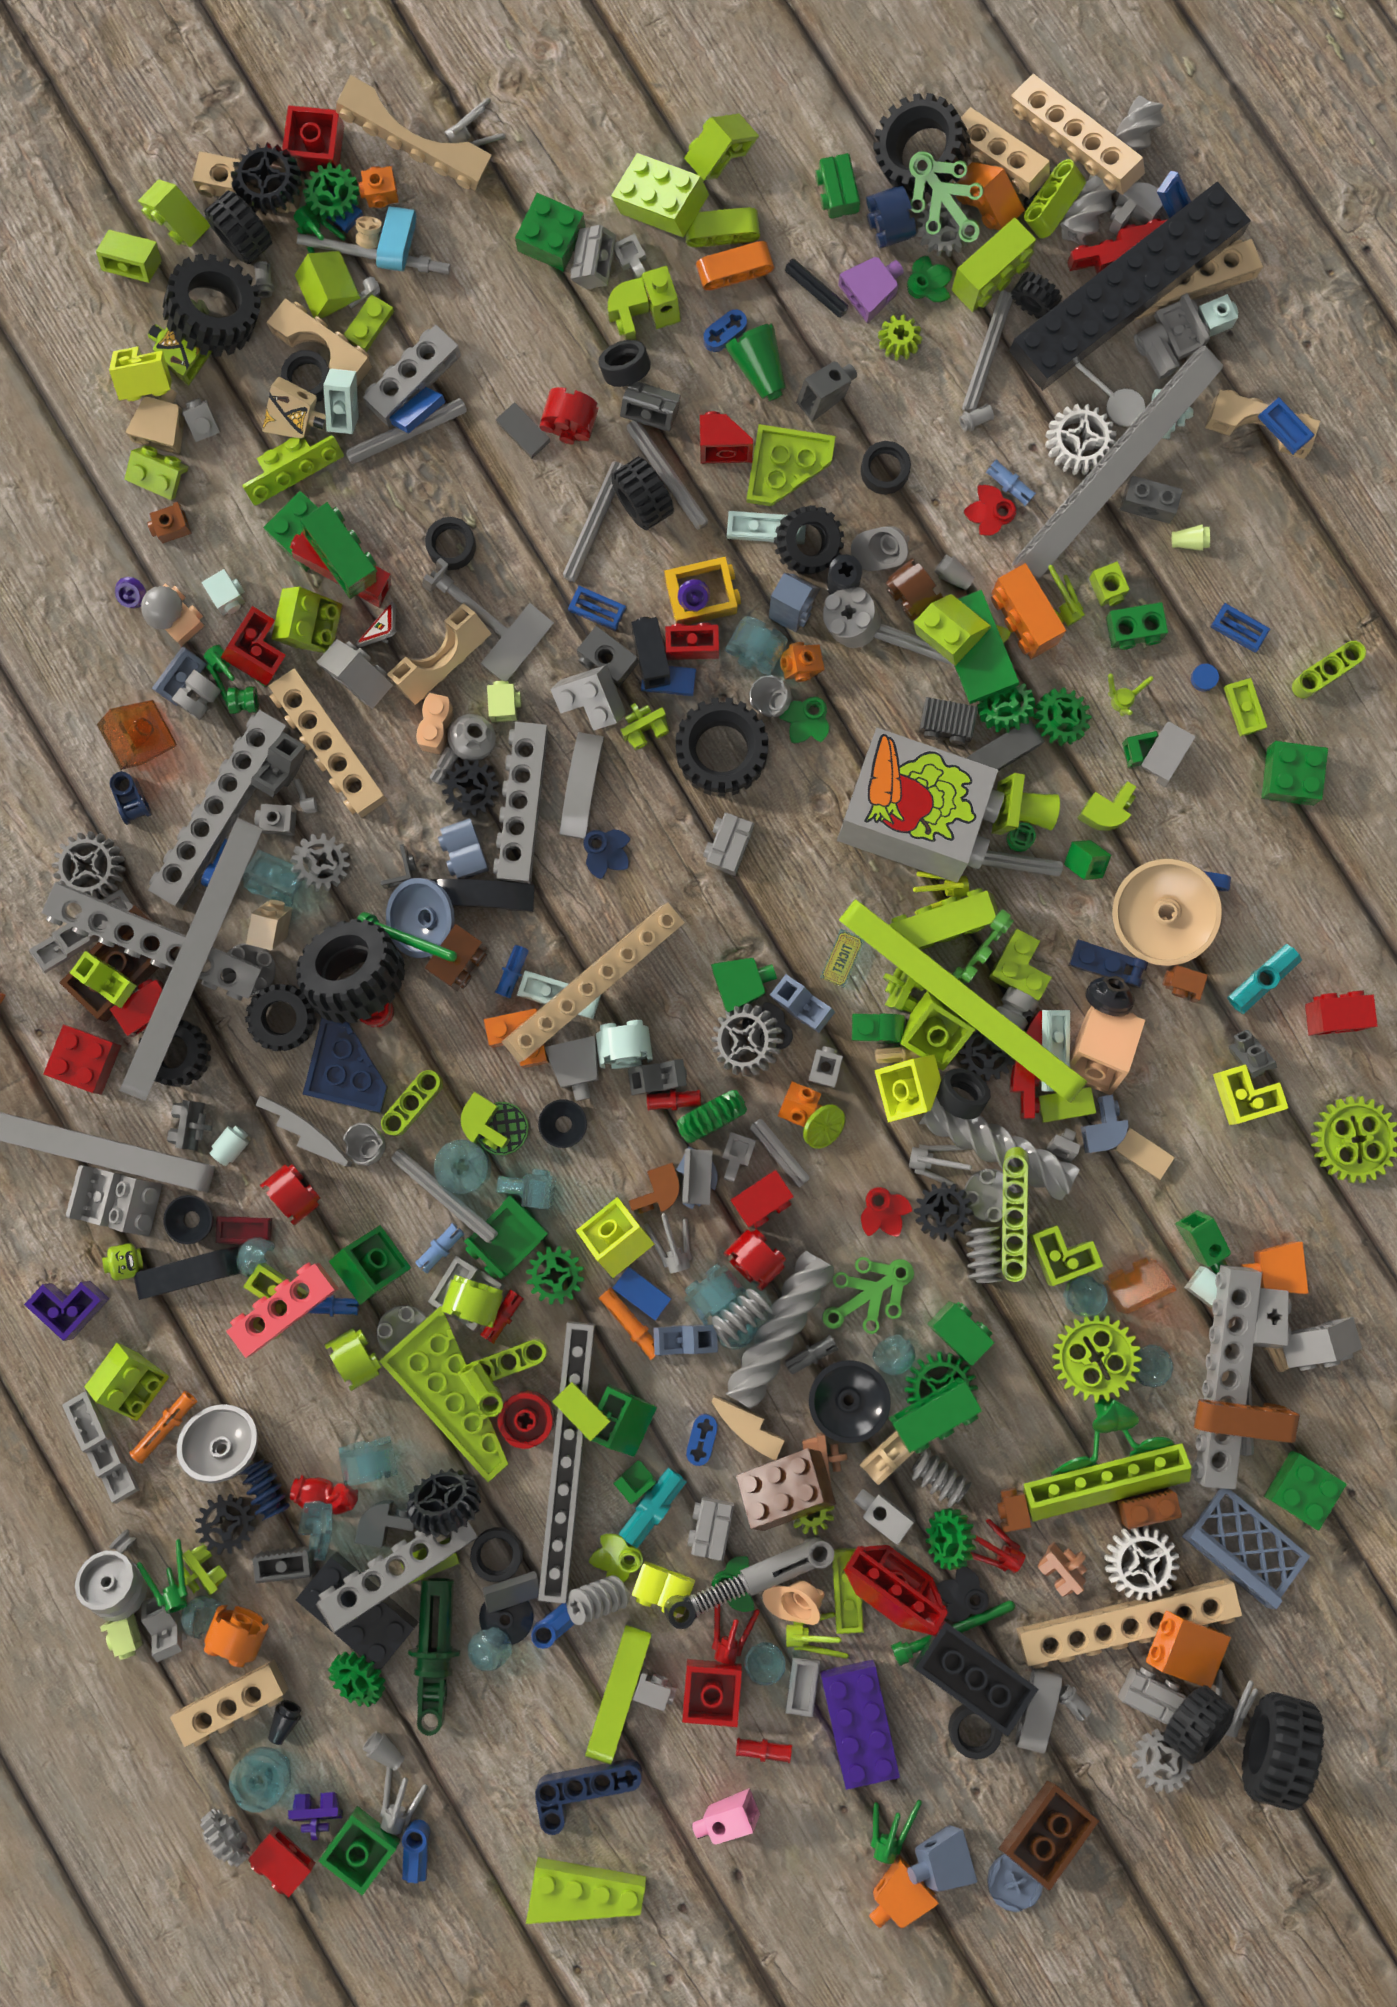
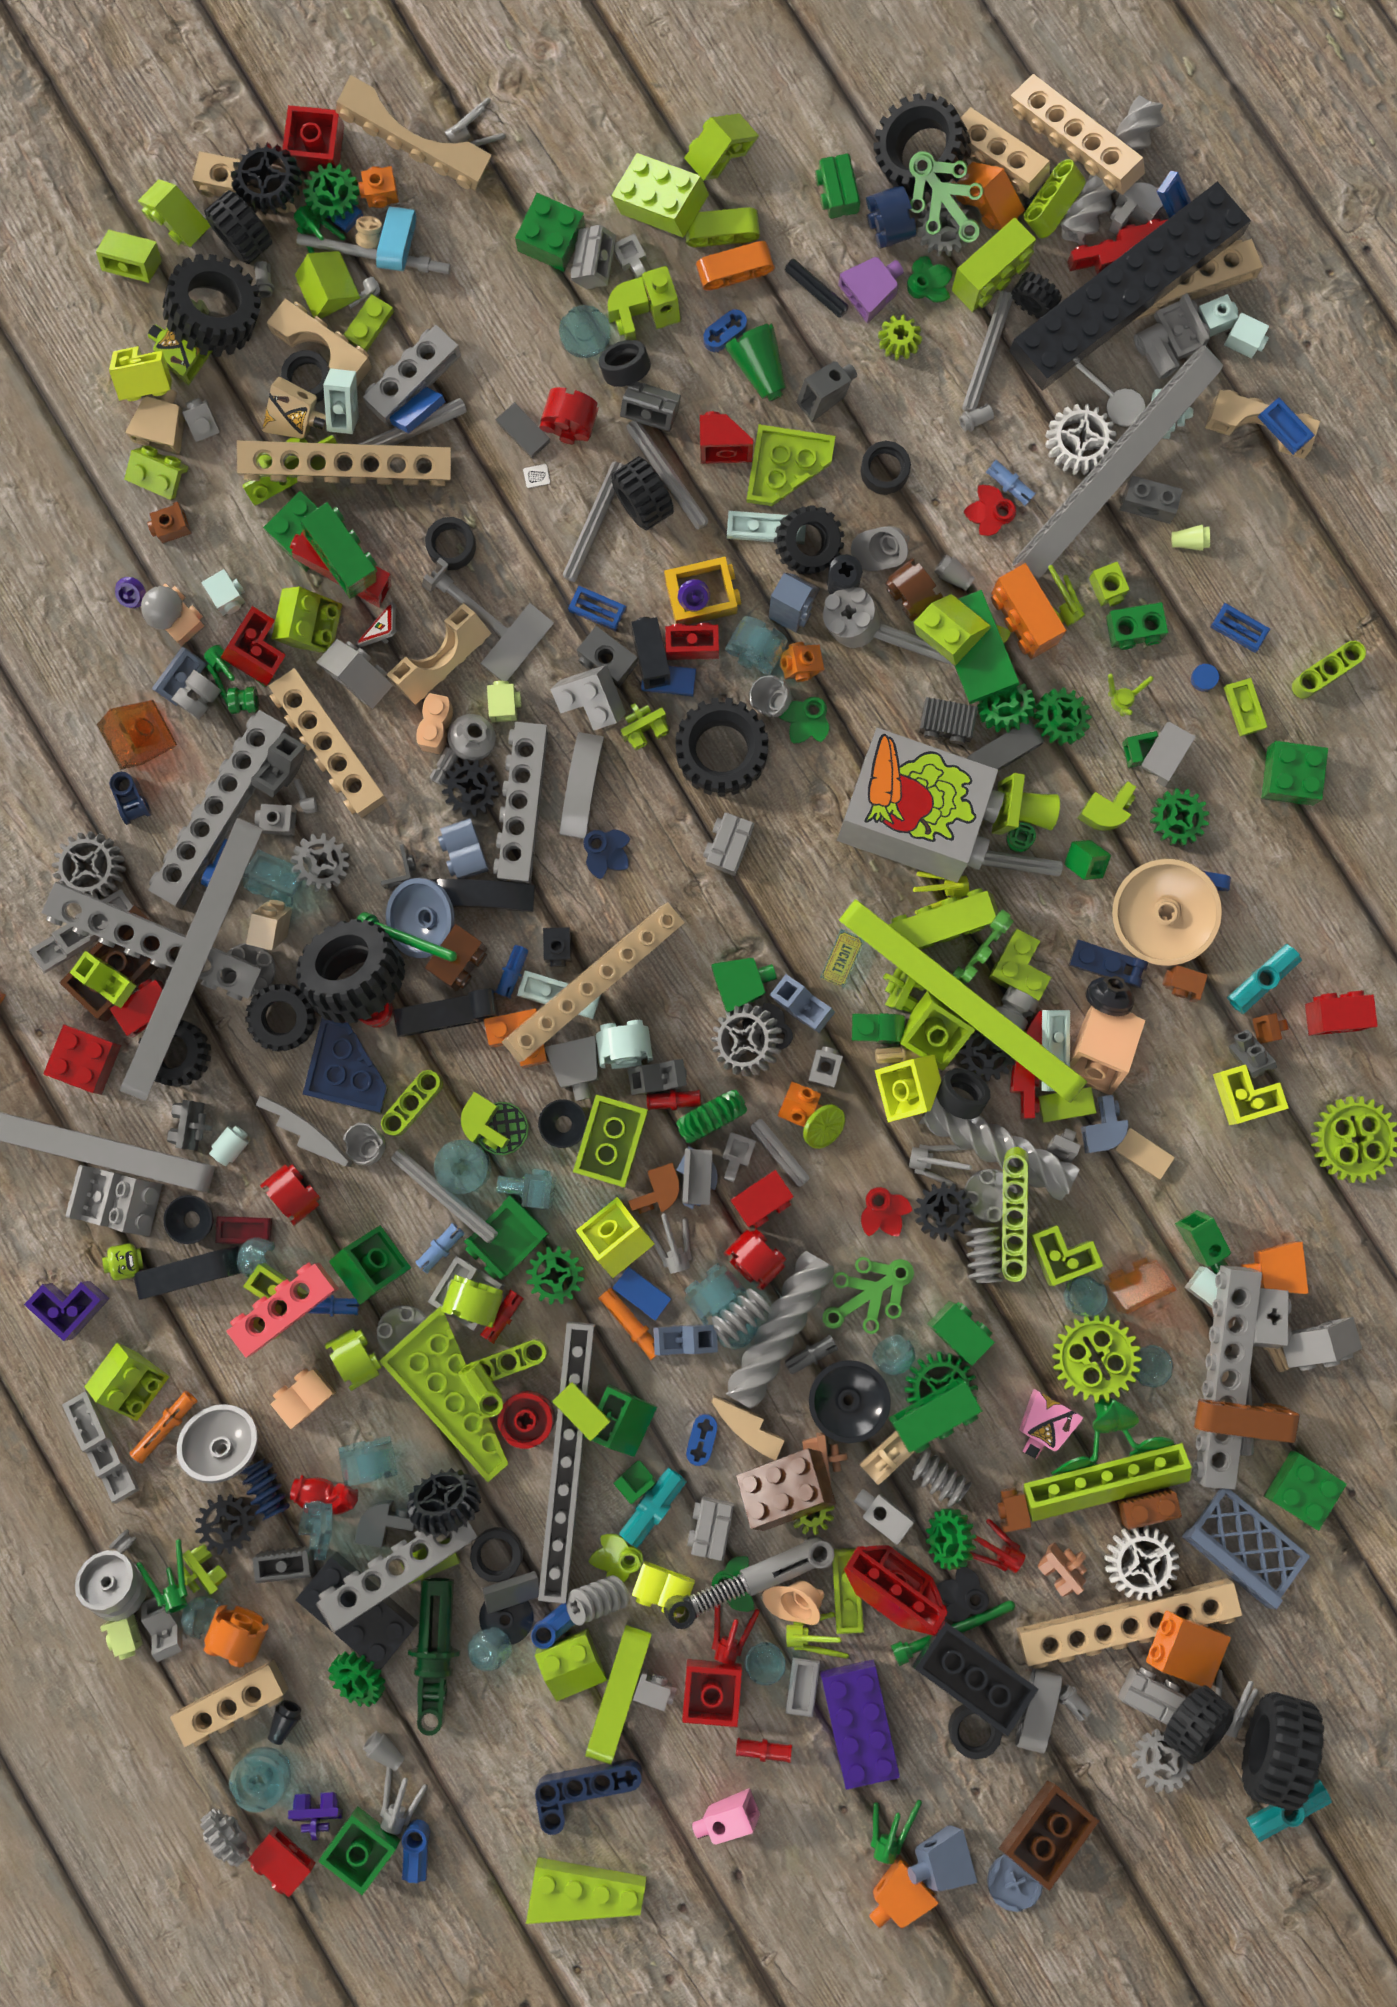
(250, 451): none -> tan brick
(302, 1397): none -> light nougat brick
(446, 1013): none -> black beam
(536, 475): none -> white sticker
(557, 946): none -> black brick
(570, 1665): none -> lime slope
(584, 331): none -> clear light blue tile
(610, 1141): none -> lime brick
(1046, 1424): none -> bright pink torso
(1174, 808): none -> green gear
(1247, 336): none -> light aqua brick
(1269, 1028): none -> dark orange tile
(1272, 1818): none -> teal piece

